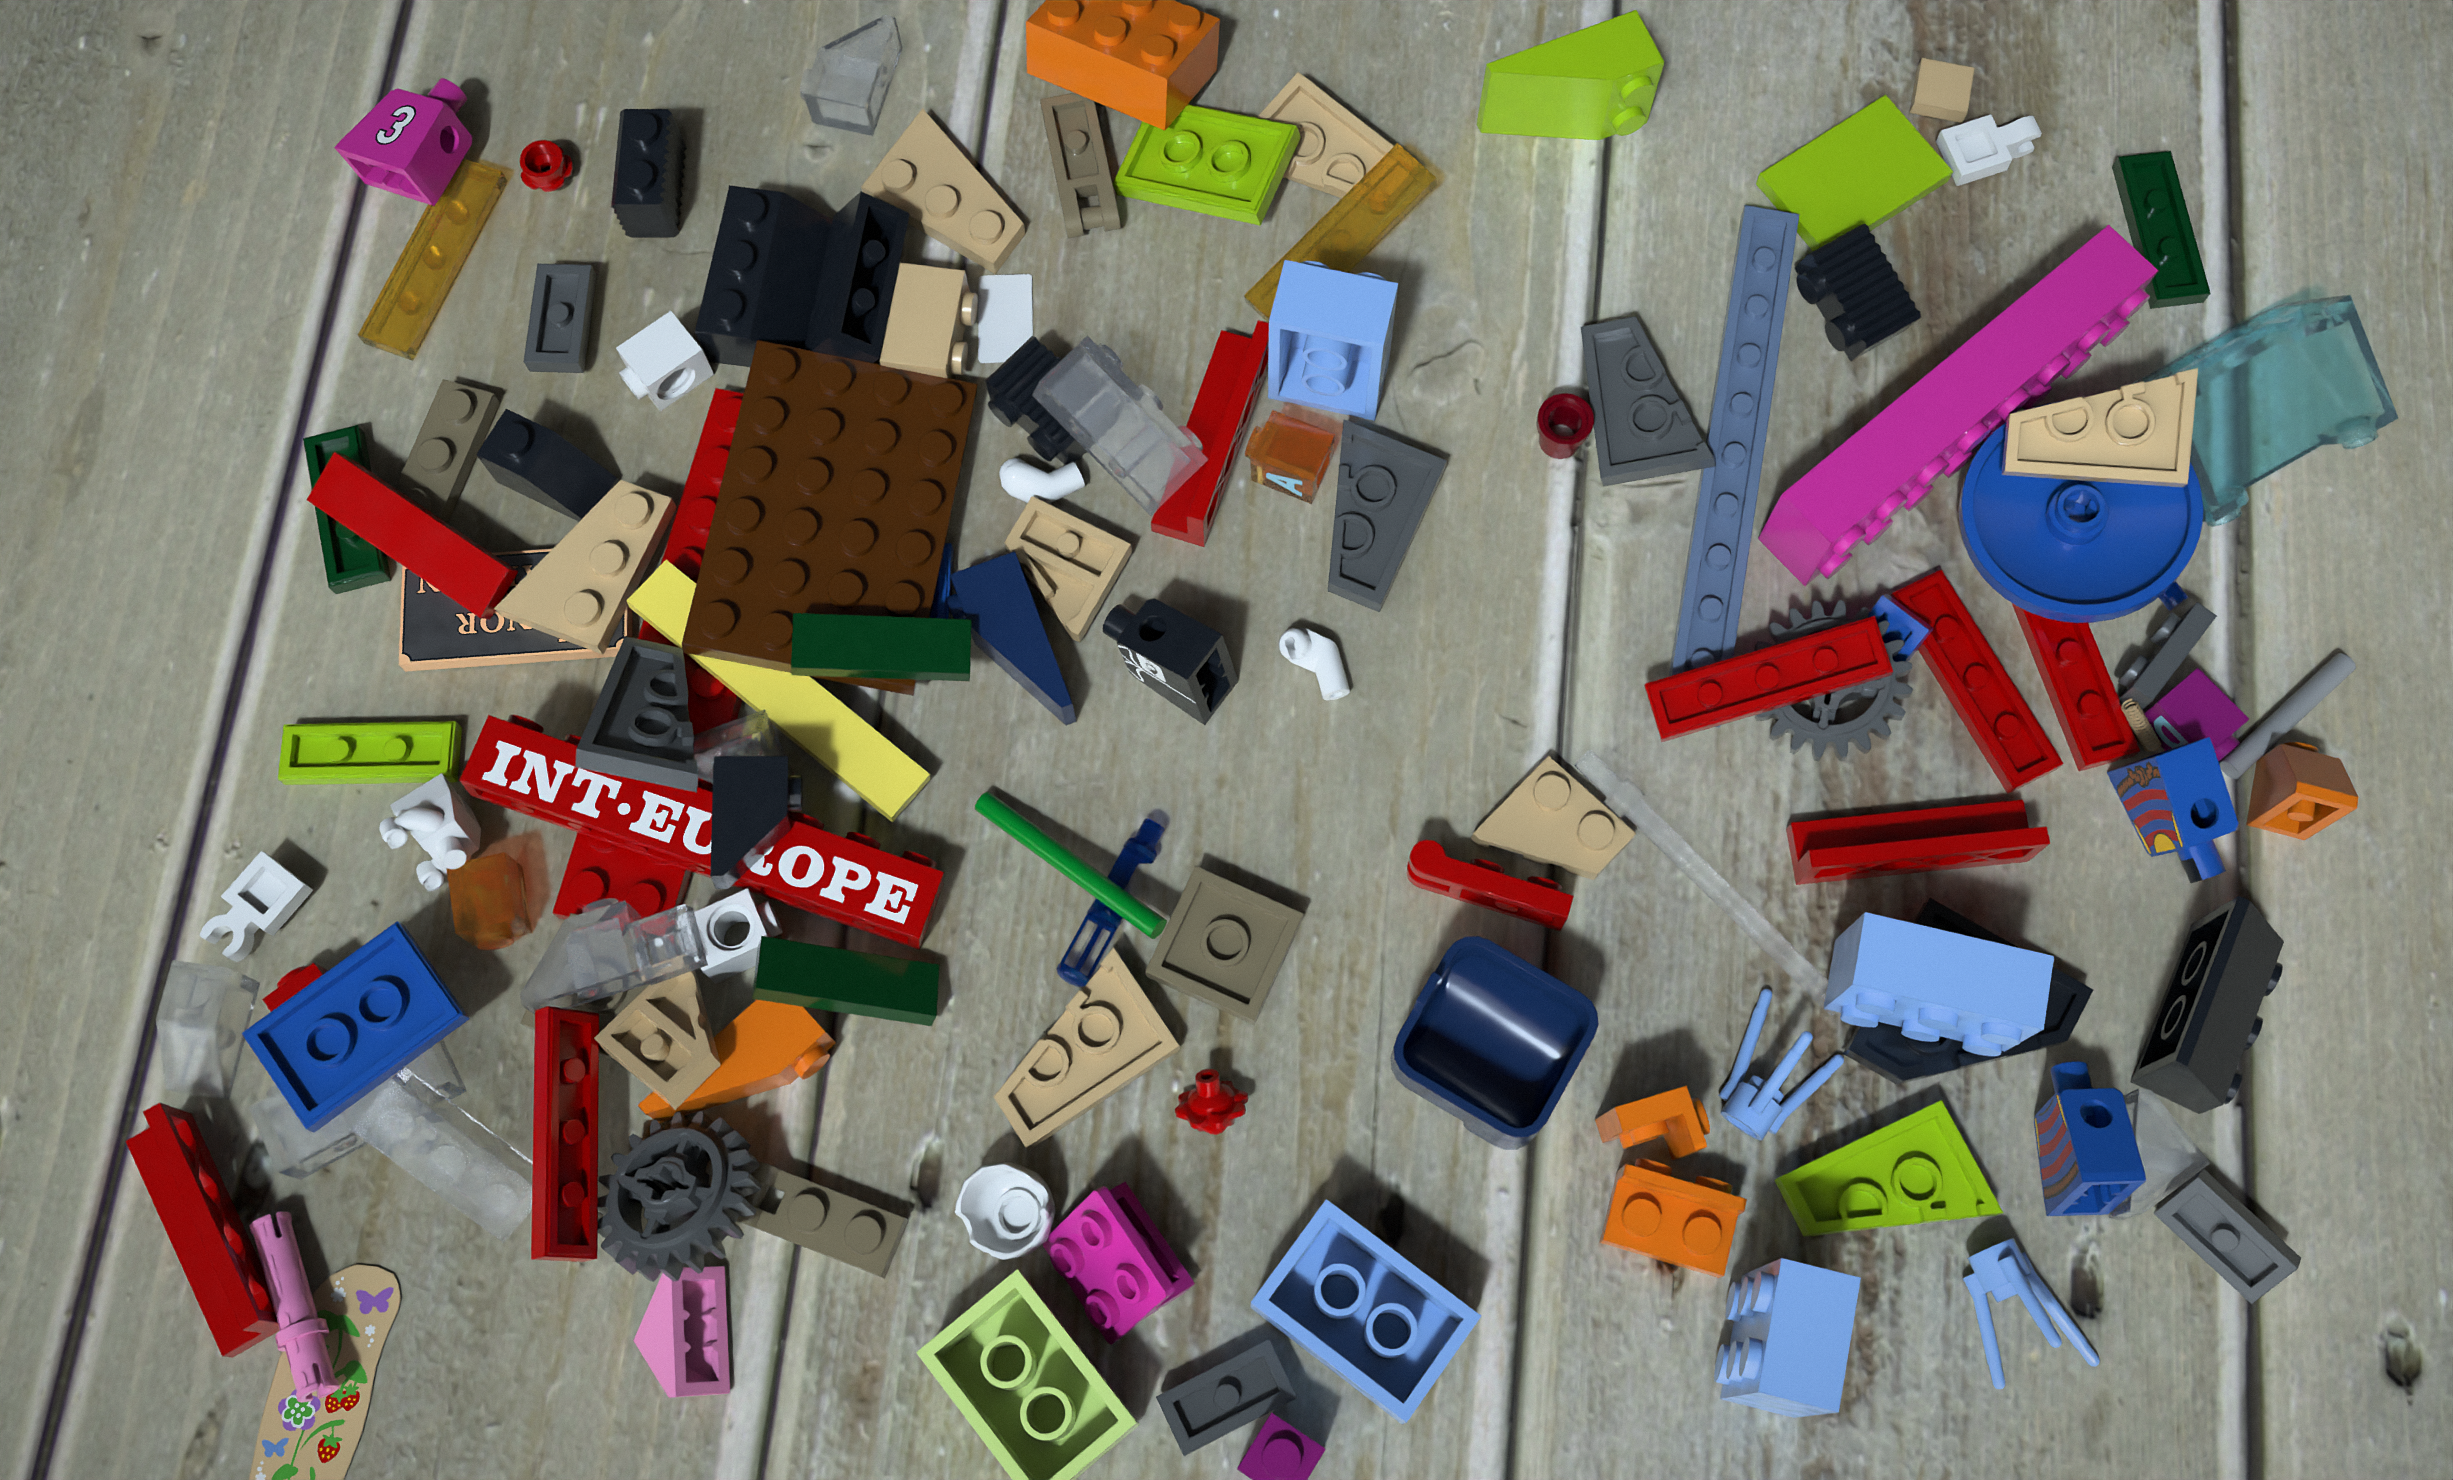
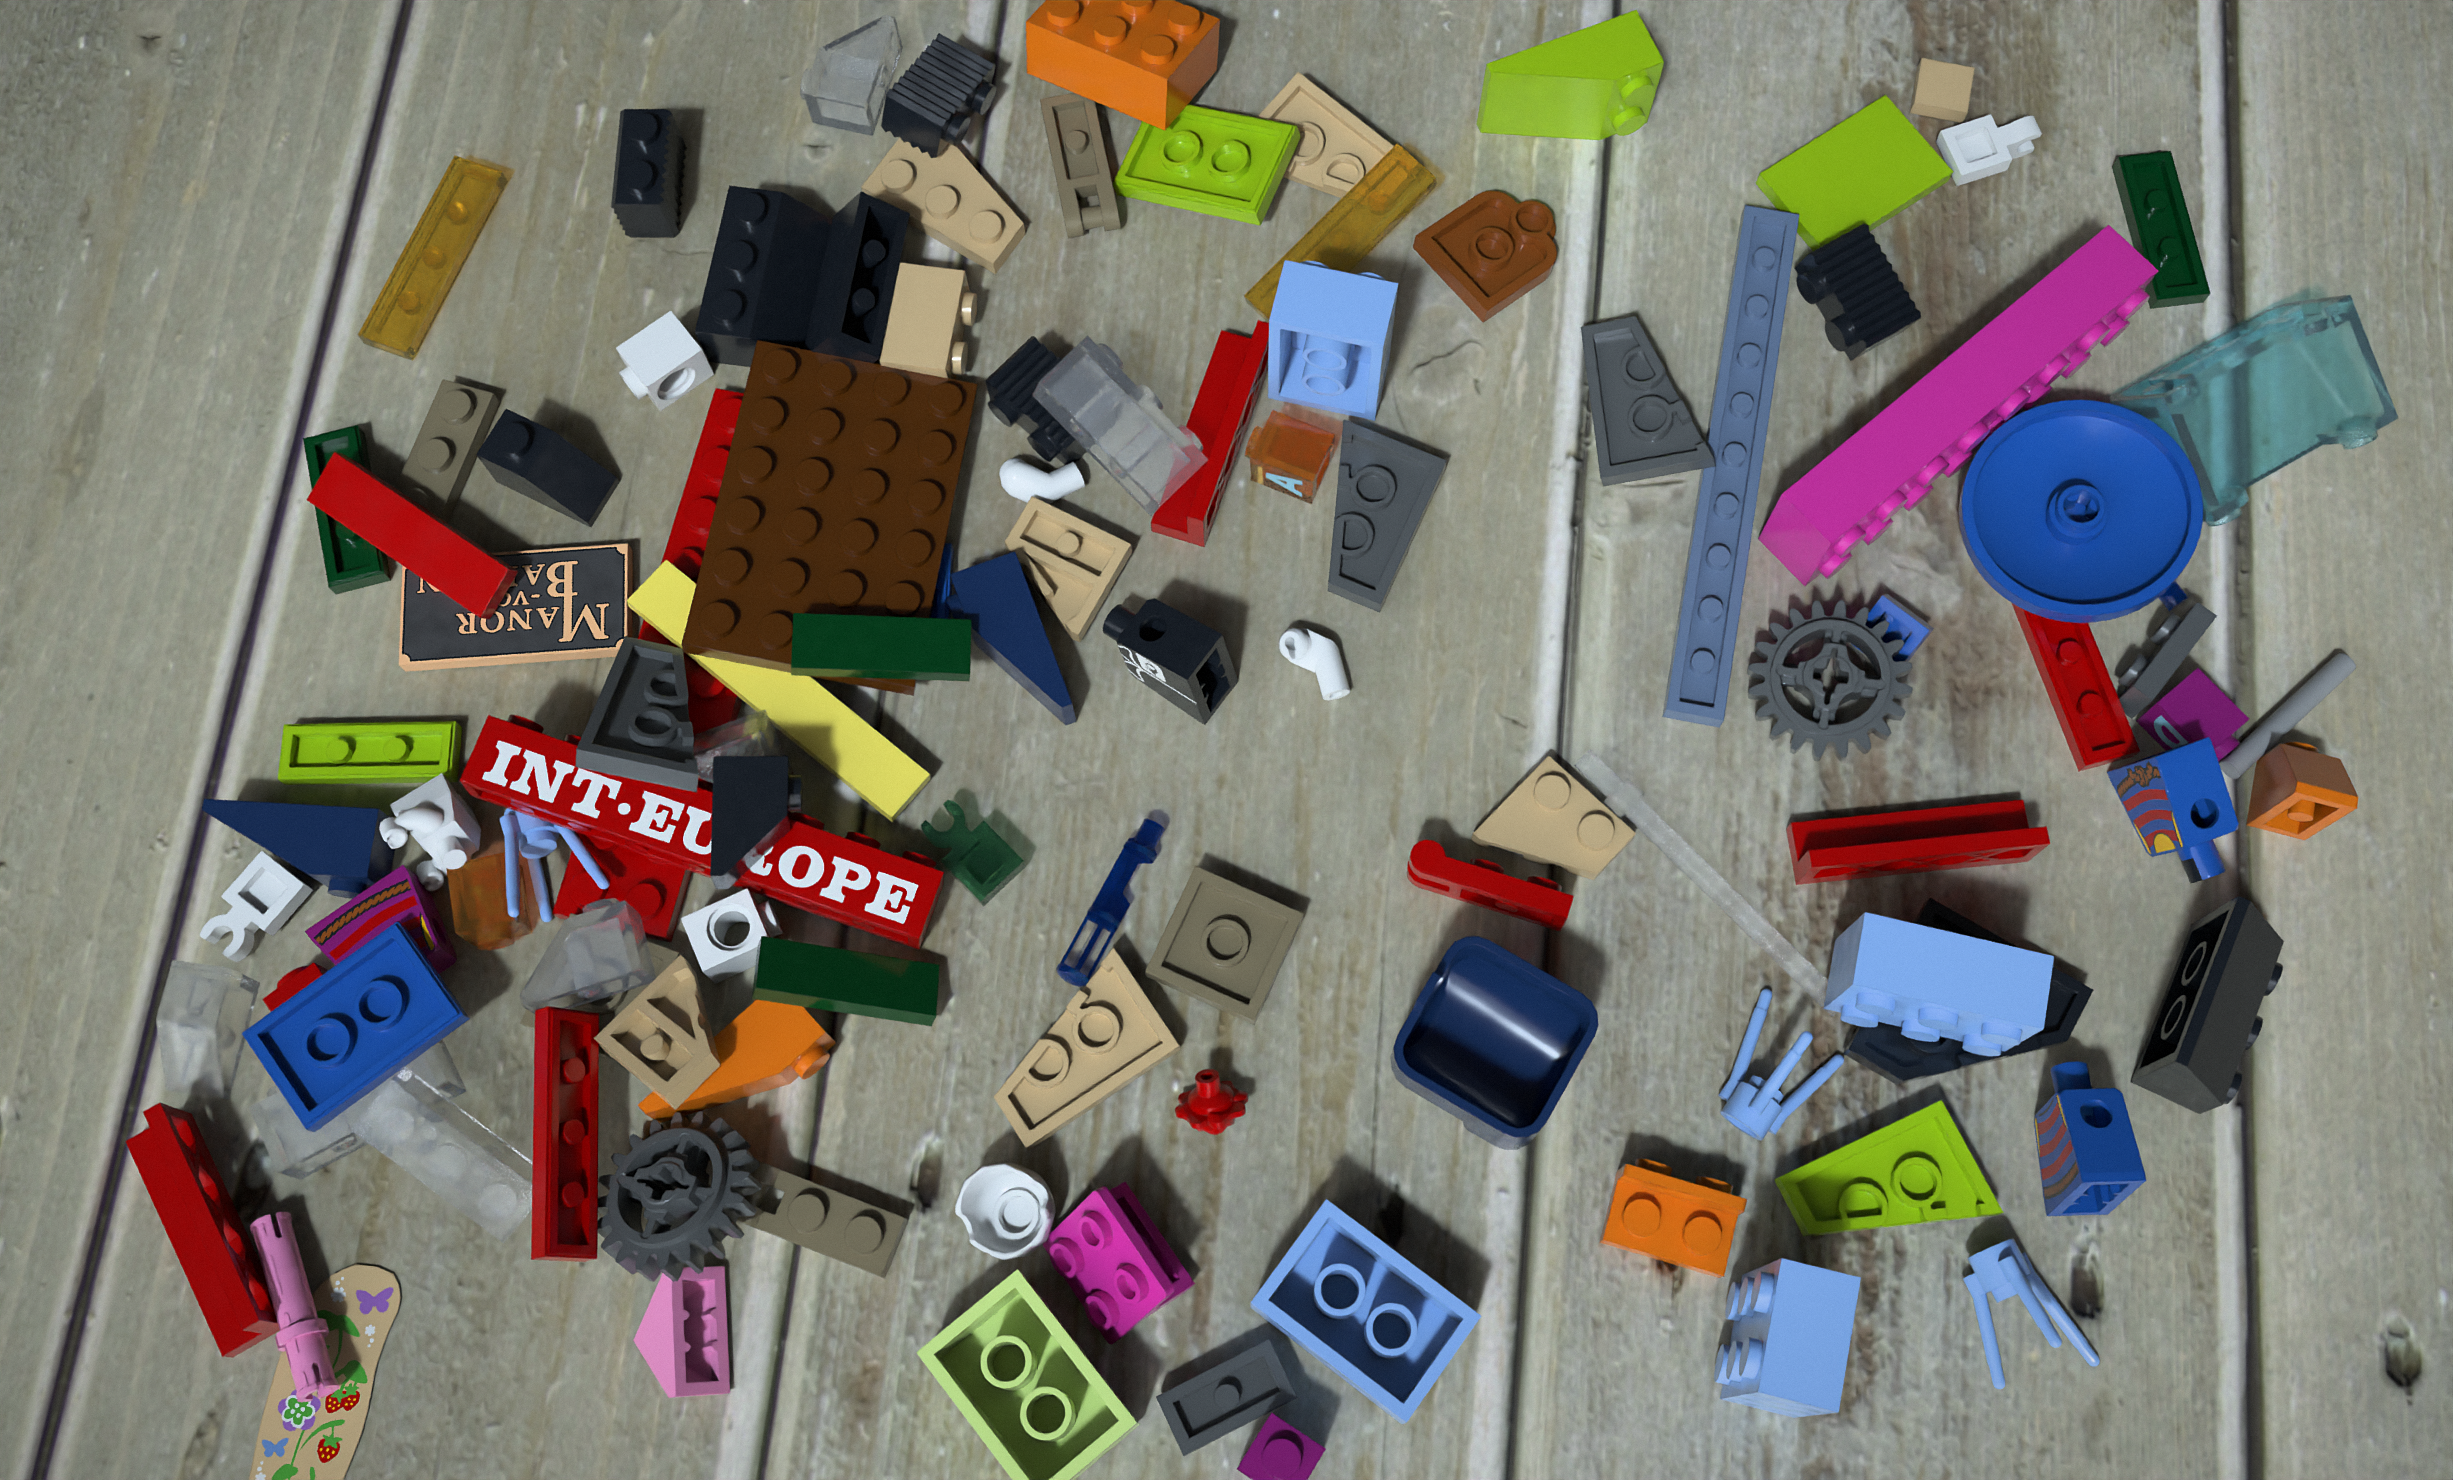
(325, 842): none -> dark blue slope
(389, 900): none -> magenta torso
(410, 142): dark pink torso -> none
(535, 840): none -> light blue plant
(539, 156): red plate -> none
(560, 318): dark grey plate -> none
(593, 570): tan wing -> none
(668, 944): clear tile -> none
(939, 96): none -> black brick
(977, 858): none -> clear green plate
(1003, 315): white sticker -> none
(1071, 865): green bar -> none
(1491, 250): none -> dark orange plate
(1567, 411): dark red piece -> none
(1667, 1114): orange bracket -> none
(1768, 679): red tile -> none
(1978, 685): red tile -> none
(2111, 437): tan wing -> none
(2143, 728): tan leg -> none
(2165, 1152): clear slope -> none
(2227, 1236): dark grey plate -> none

